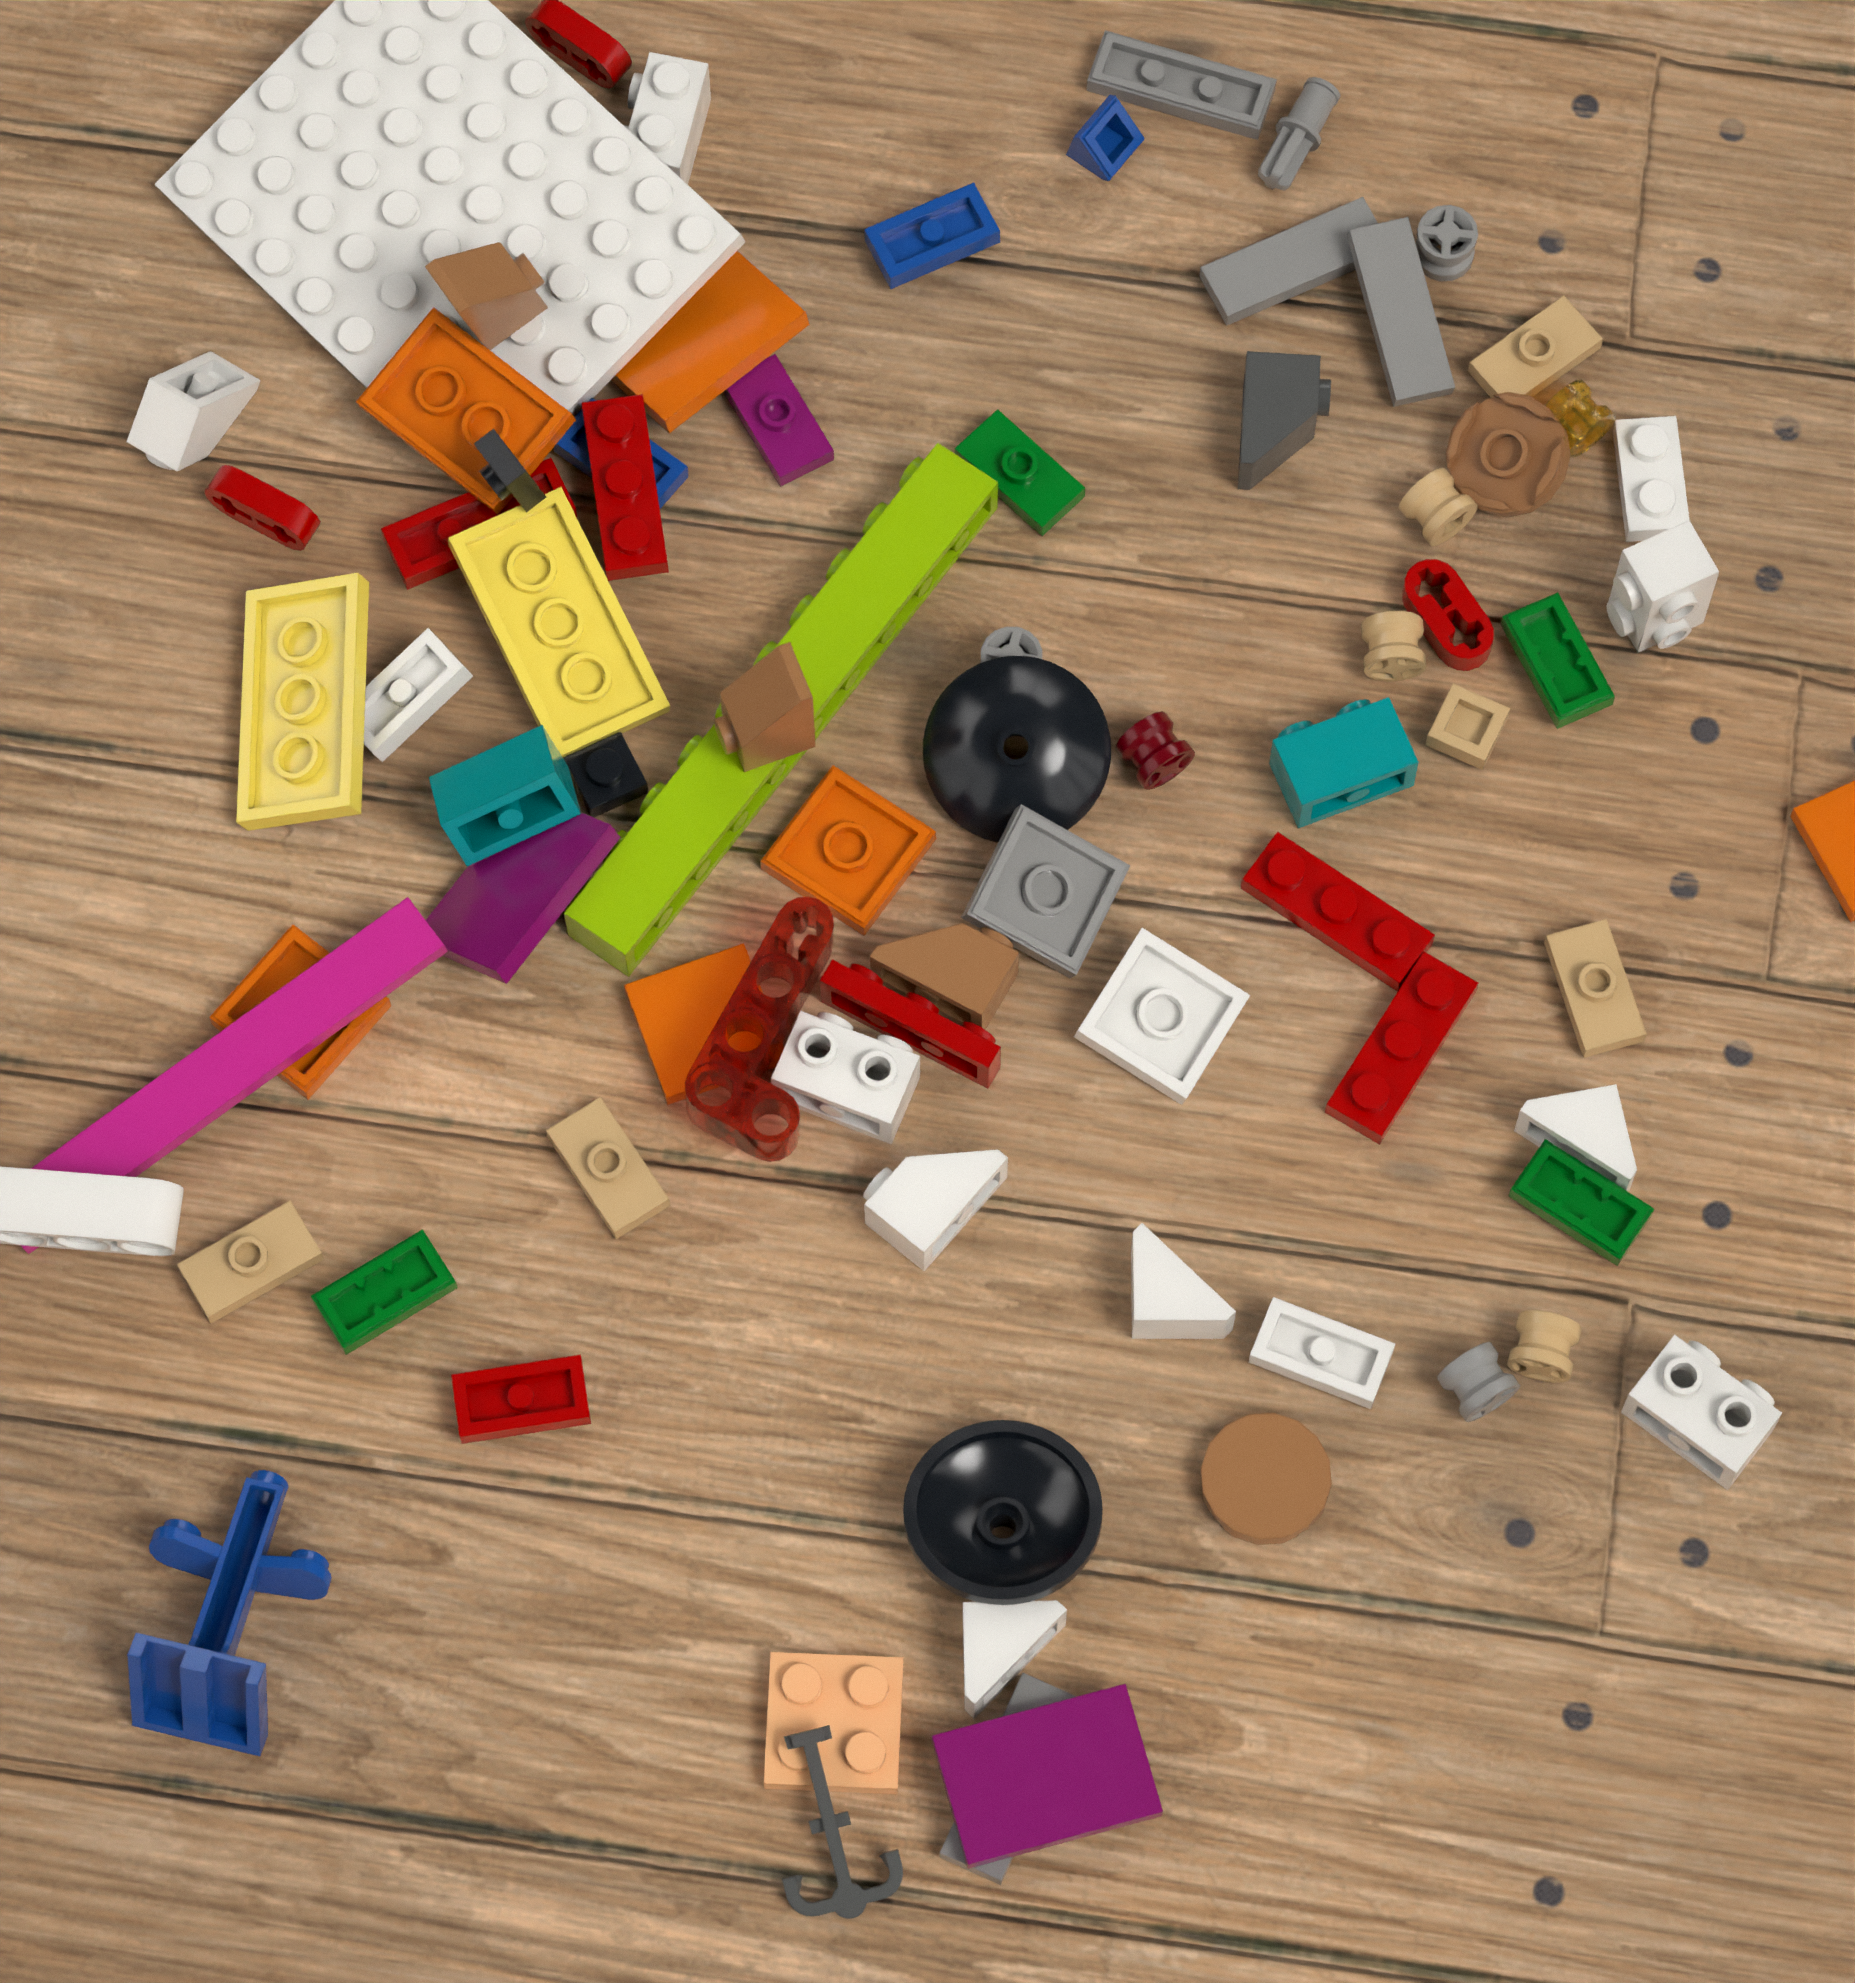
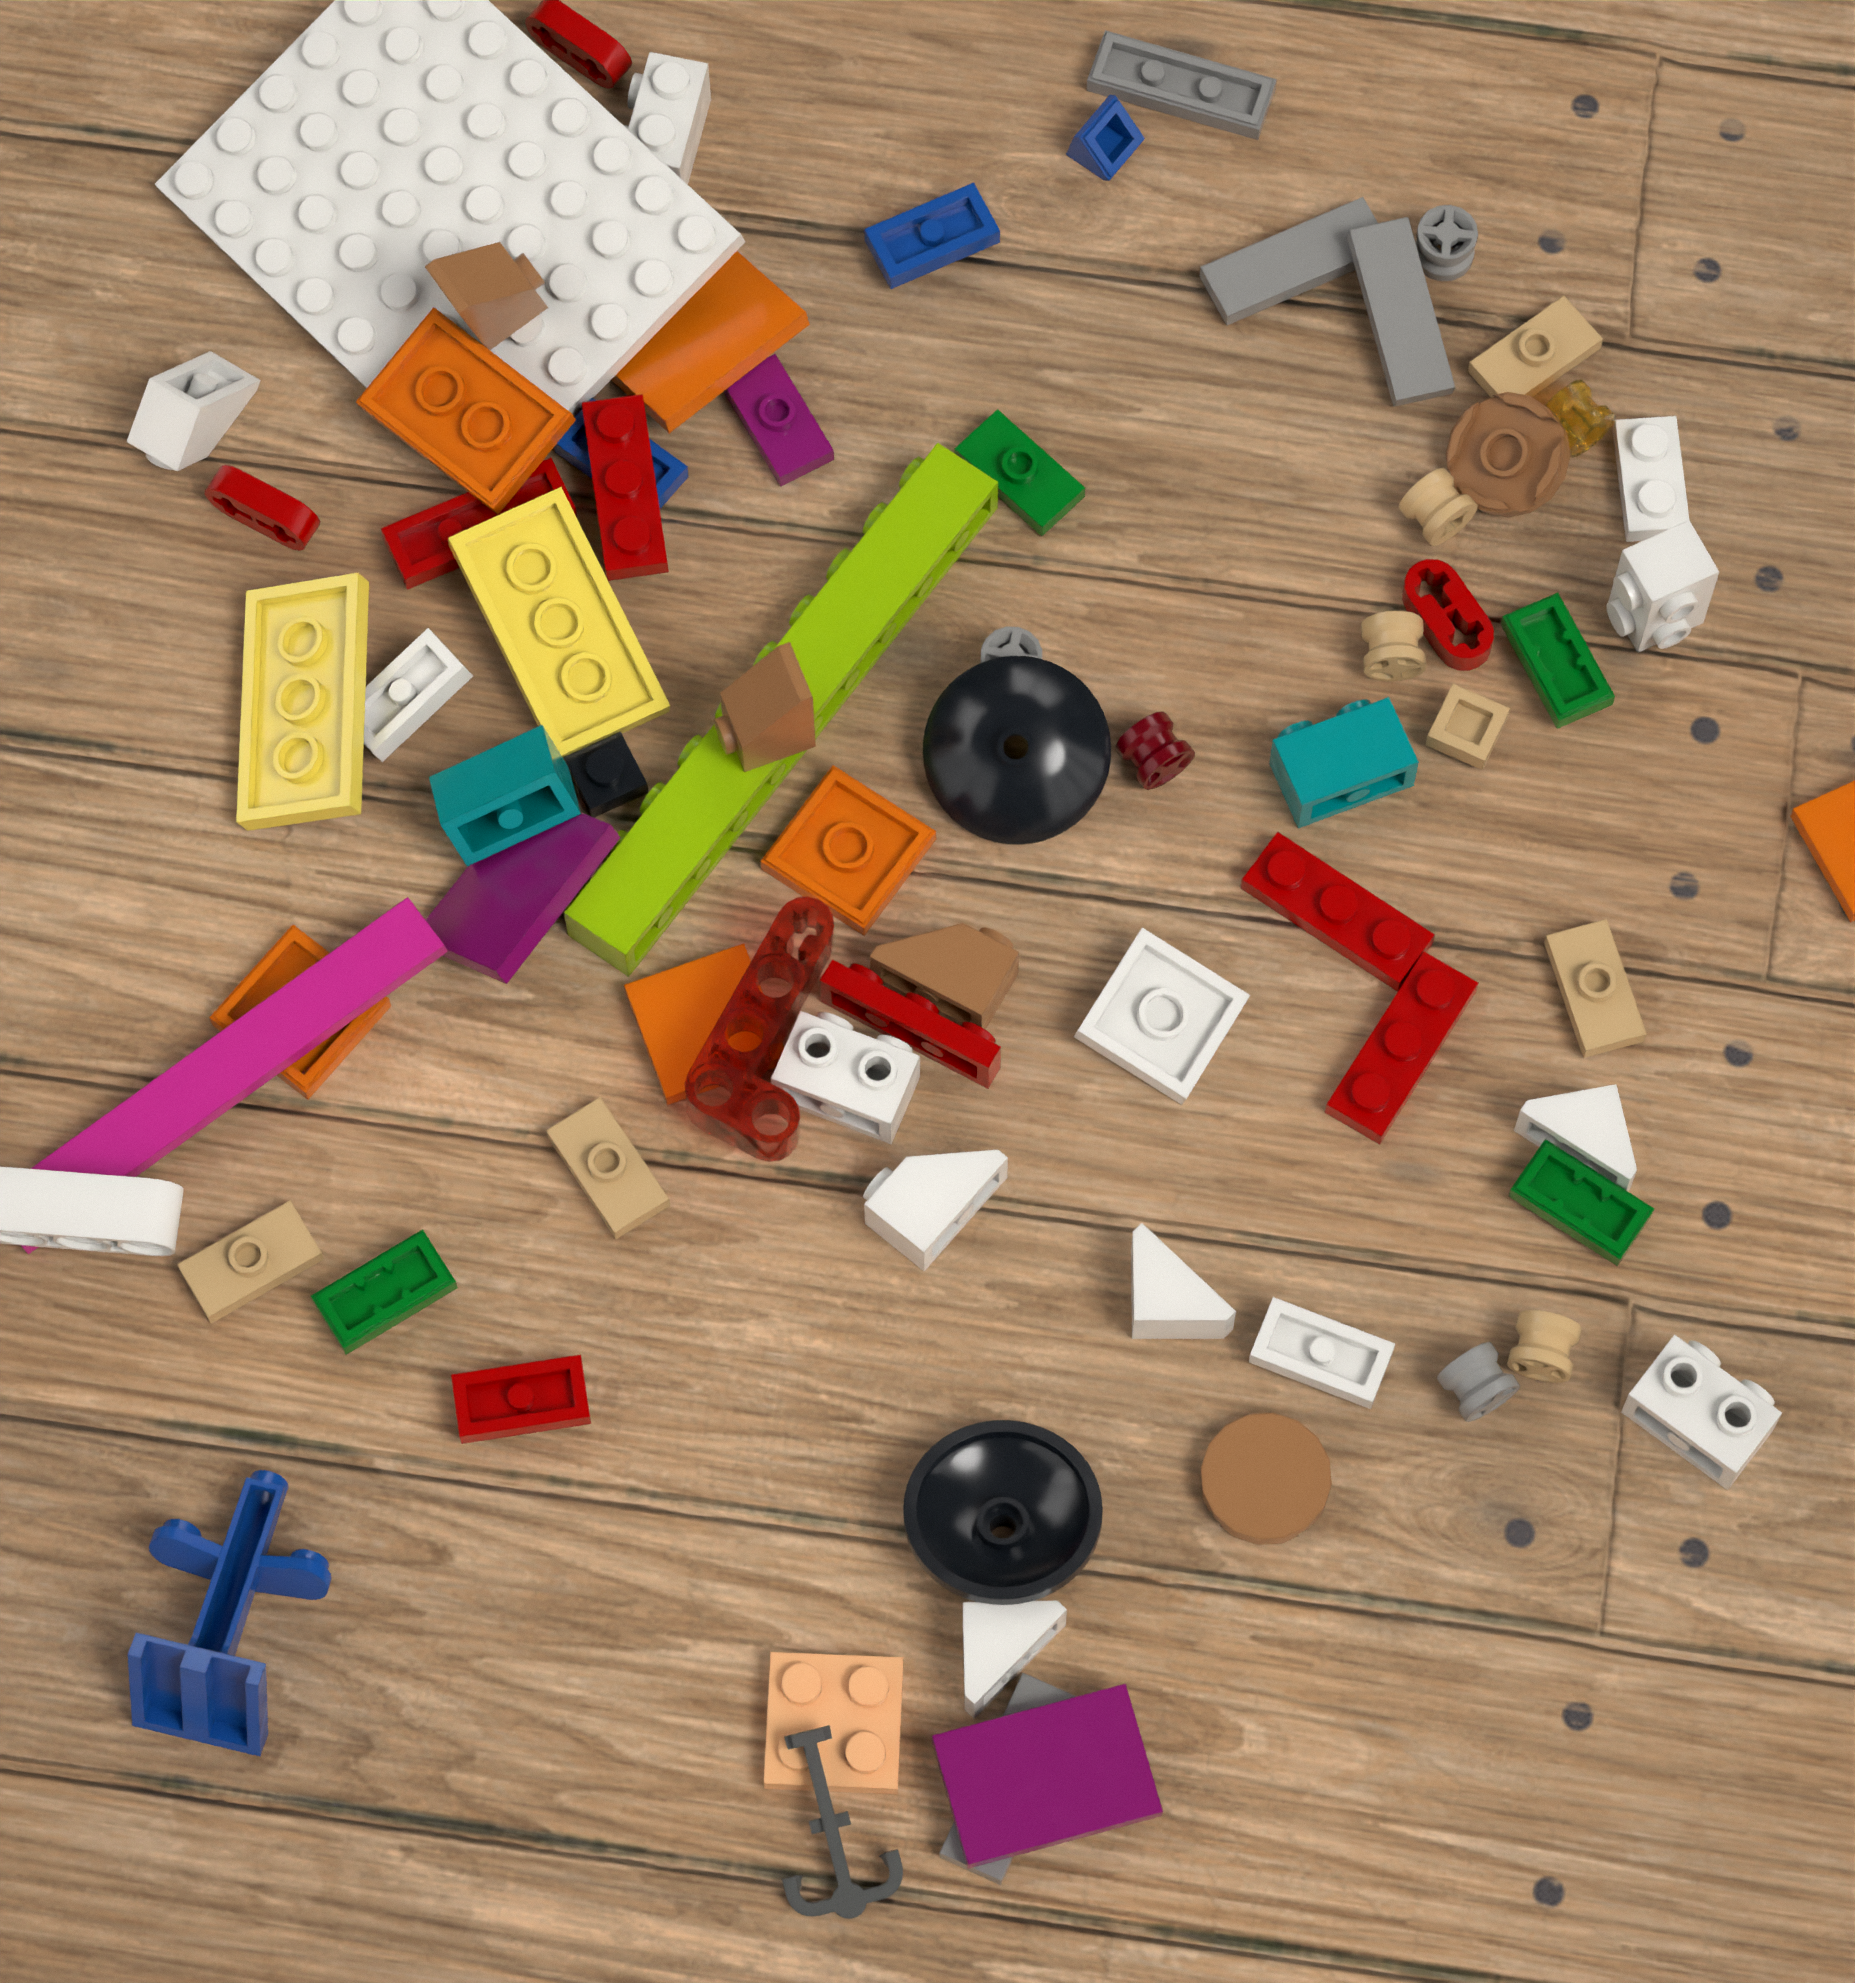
(506, 473): black plate -> none
(1046, 891): light grey tile -> none
(1278, 411): dark grey slope -> none
(1298, 133): light grey axle -> none

